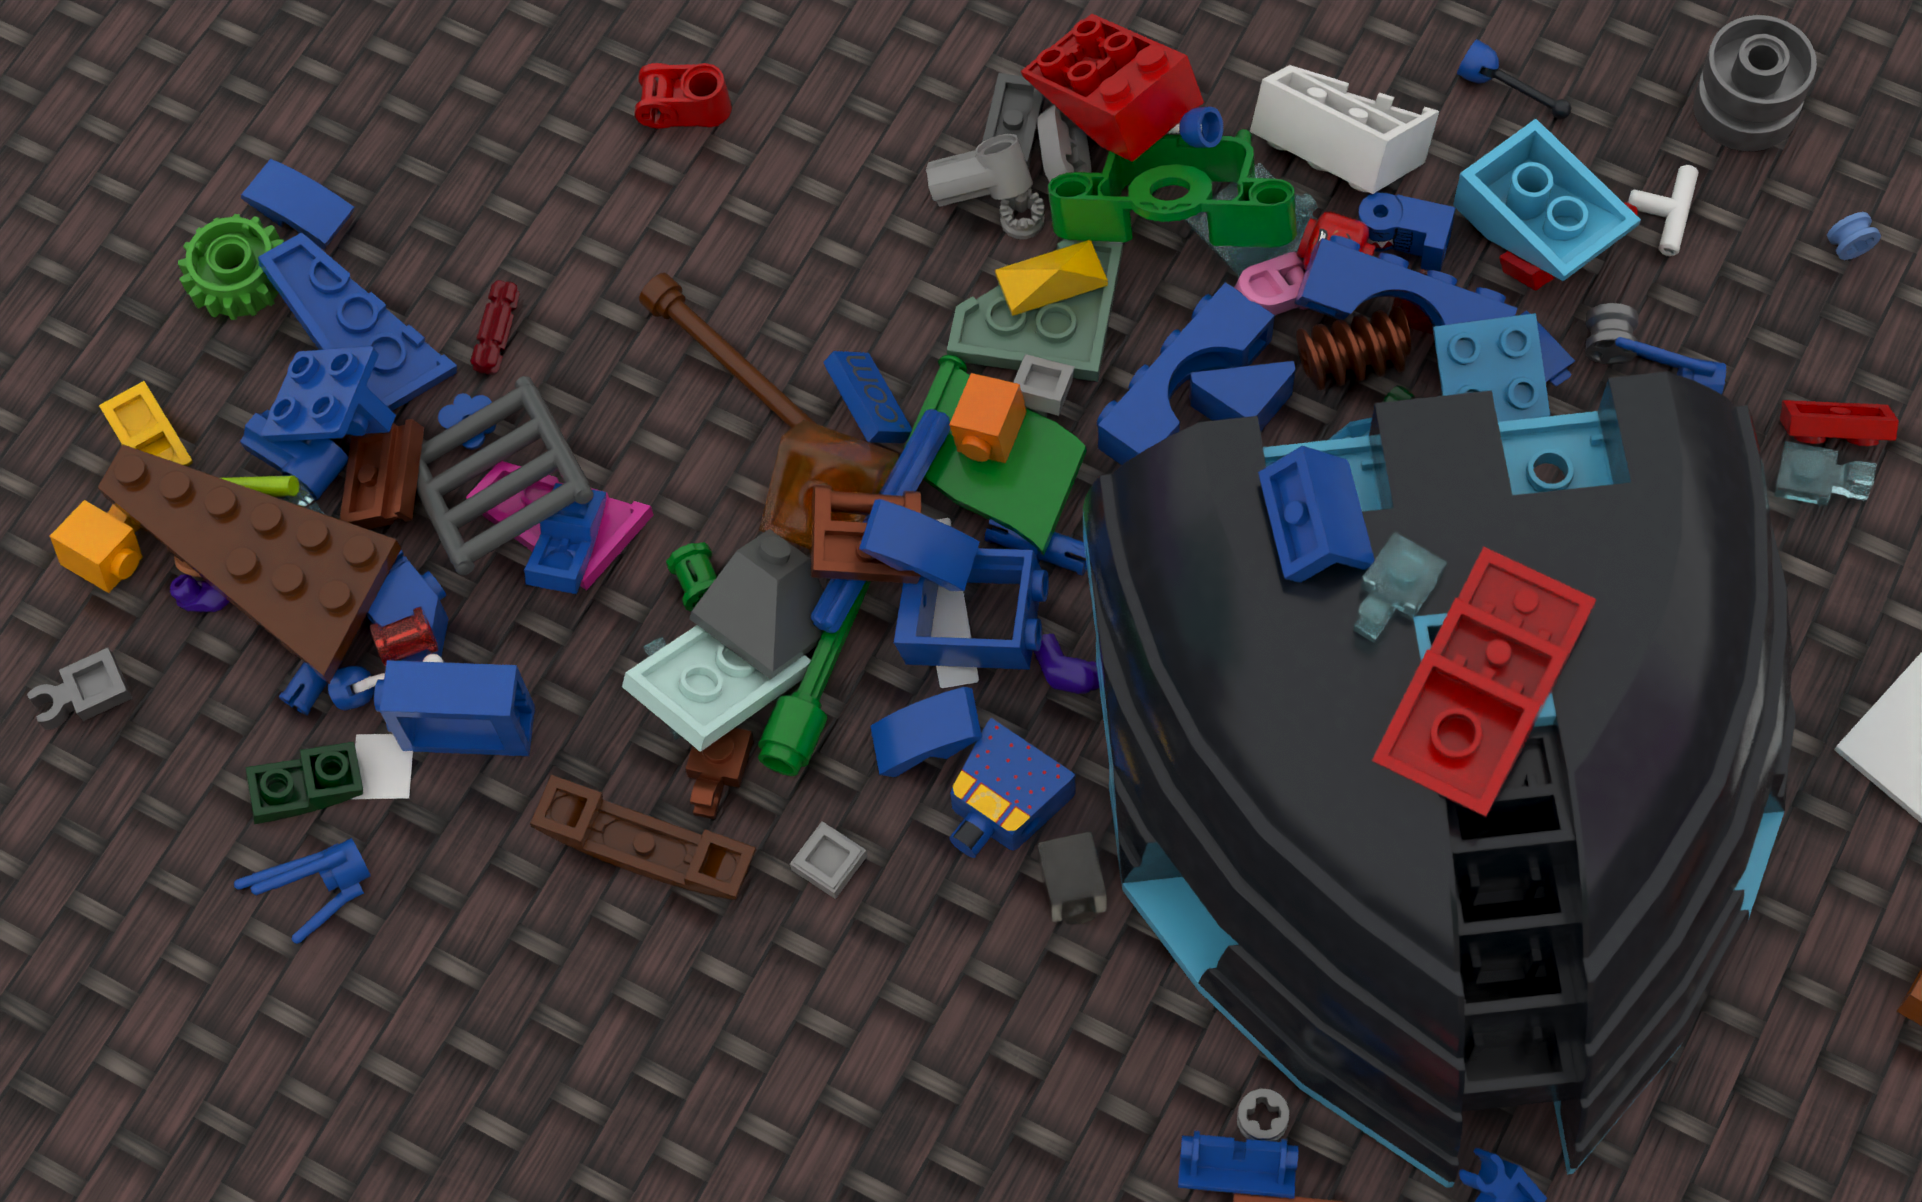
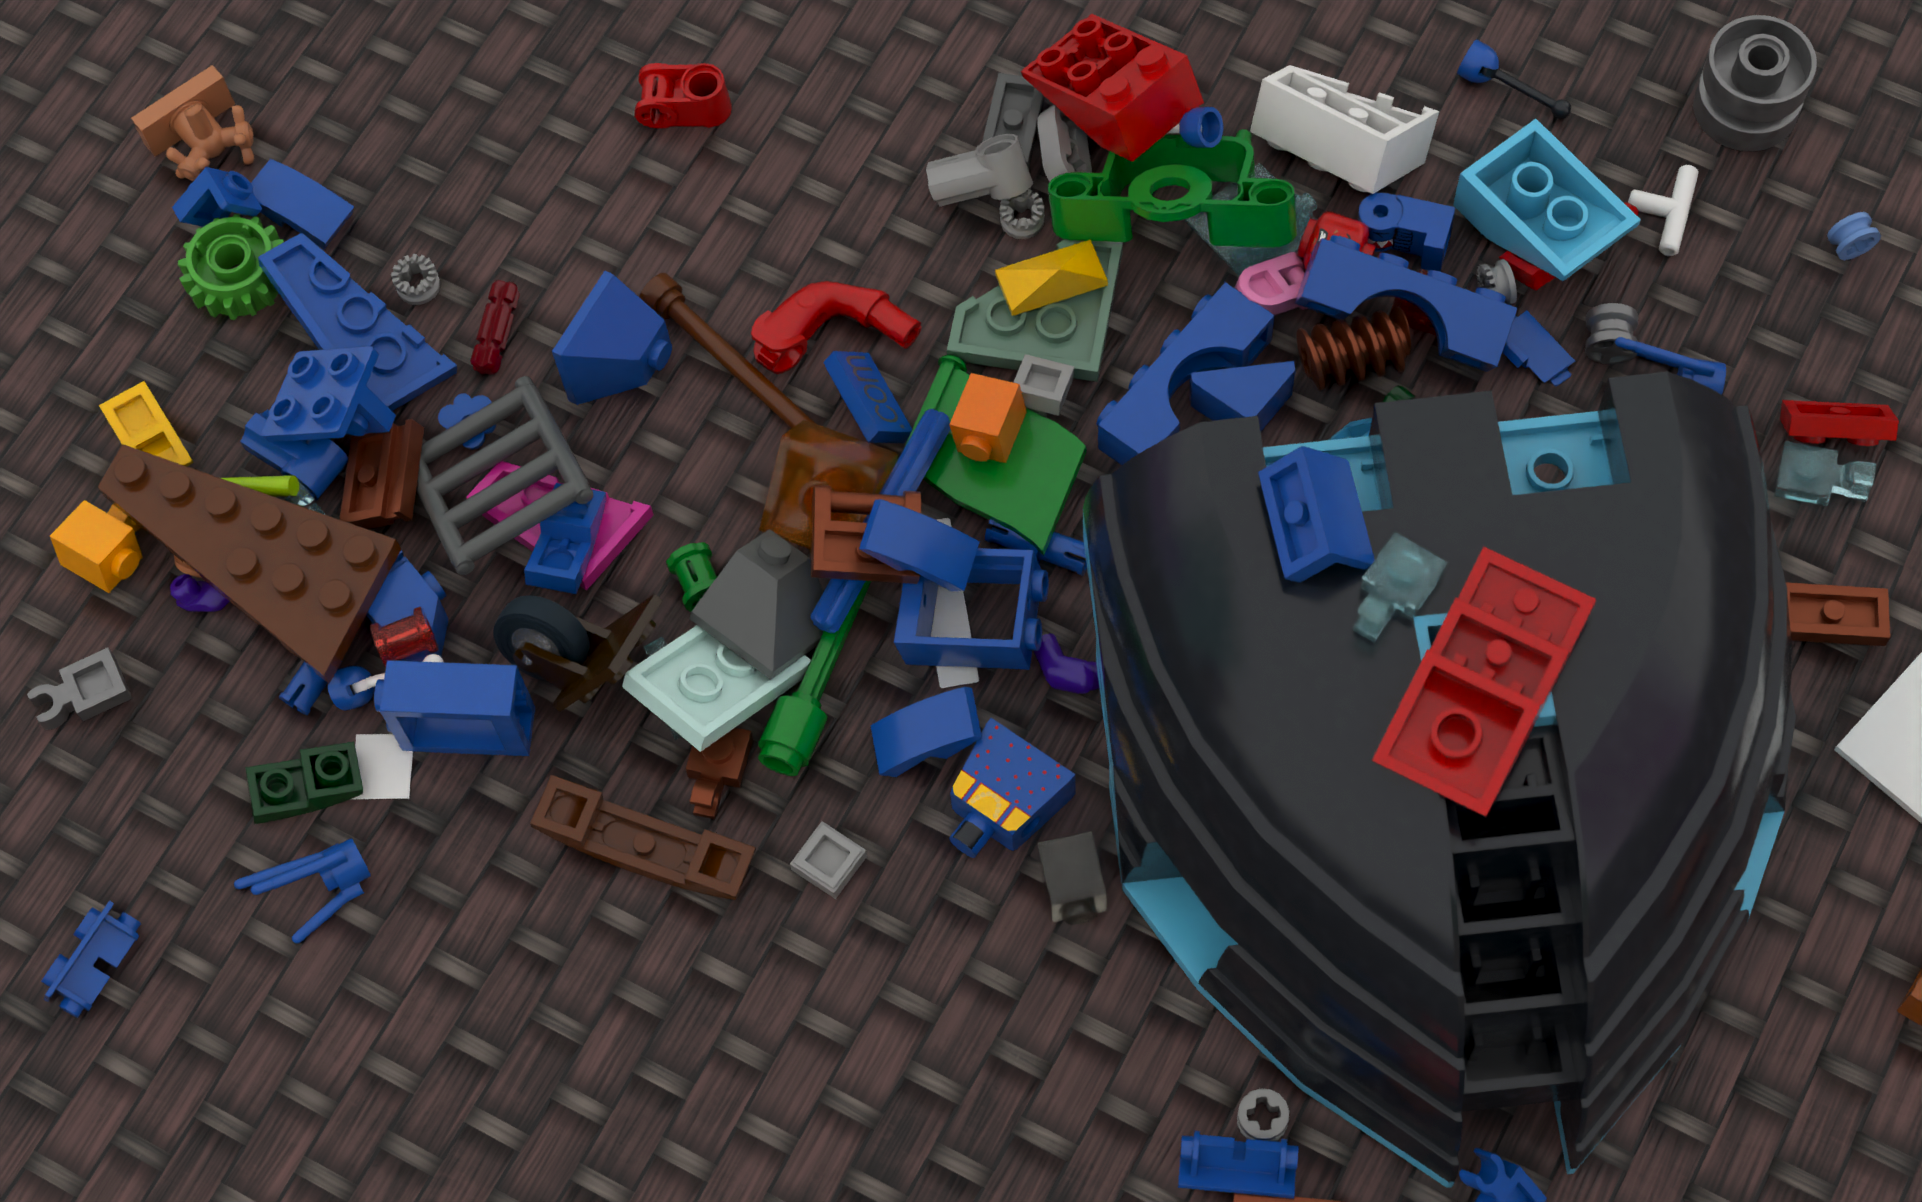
(76, 977): none -> blue hinge
(190, 116): none -> nougat piece
(216, 196): none -> blue bracket
(403, 274): none -> light grey bush
(554, 644): none -> plate
(611, 343): none -> blue slope
(784, 333): none -> red piece
(1495, 357): dark azure hinge -> none
(1498, 279): none -> light grey bush
(1838, 614): none -> copper plate

